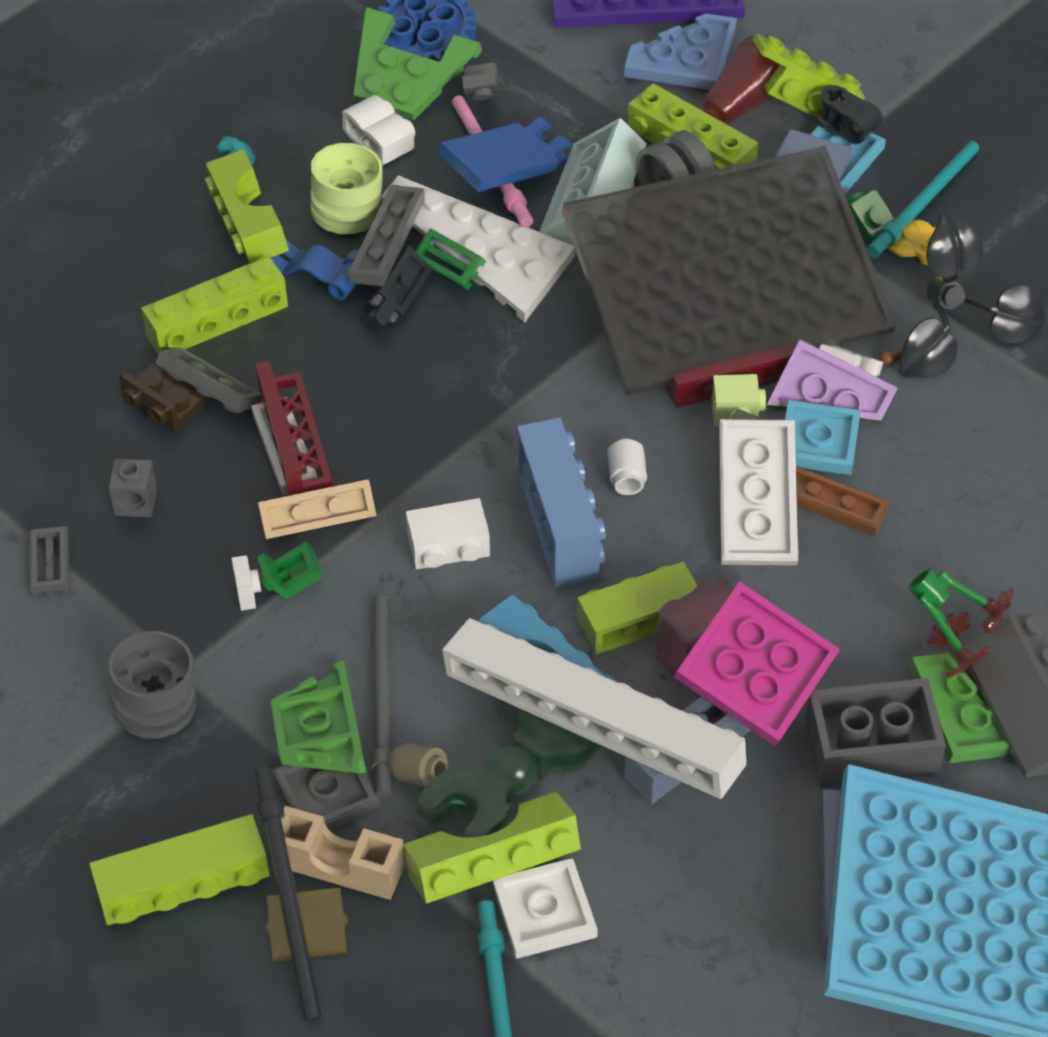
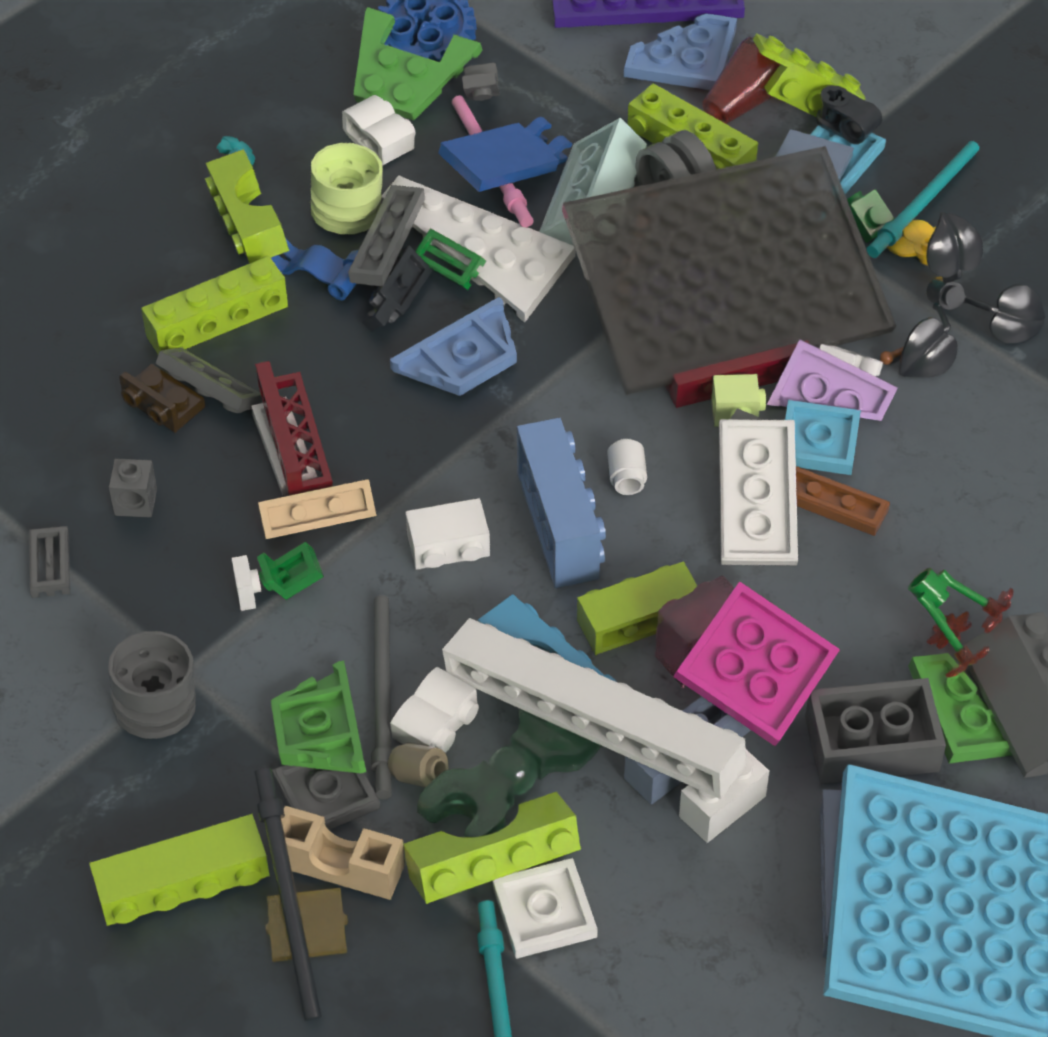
(435, 711): none -> white brick
(462, 352): none -> medium blue wing
(712, 815): none -> white brick

